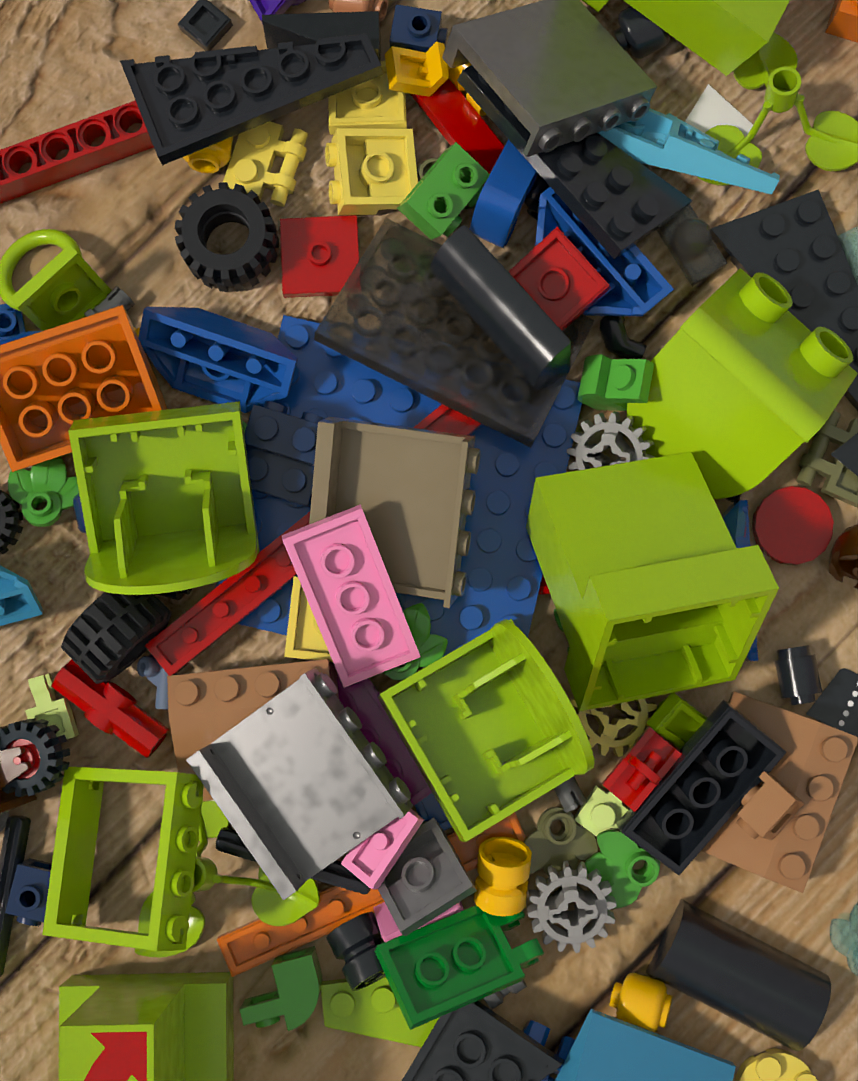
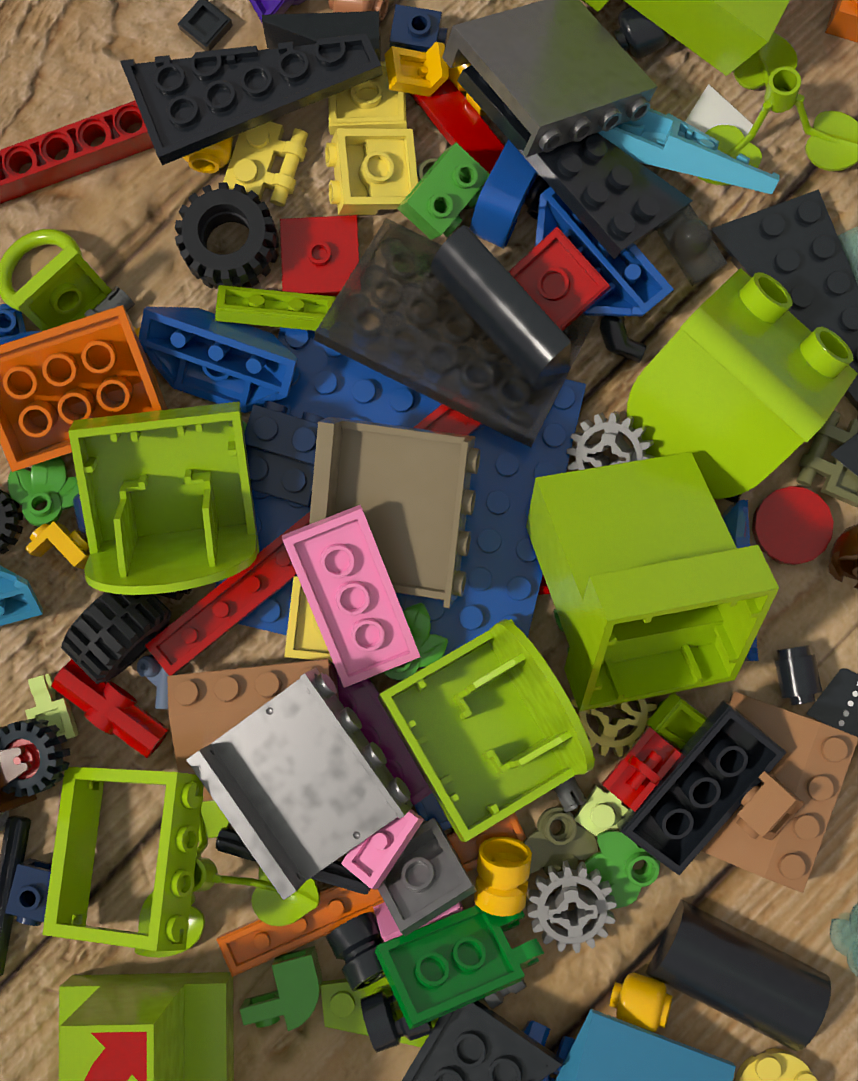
(70, 544): none -> yellow bracket
(271, 307): none -> lime tile
(382, 1022): none -> black wheel
(614, 382): bright green brick -> none

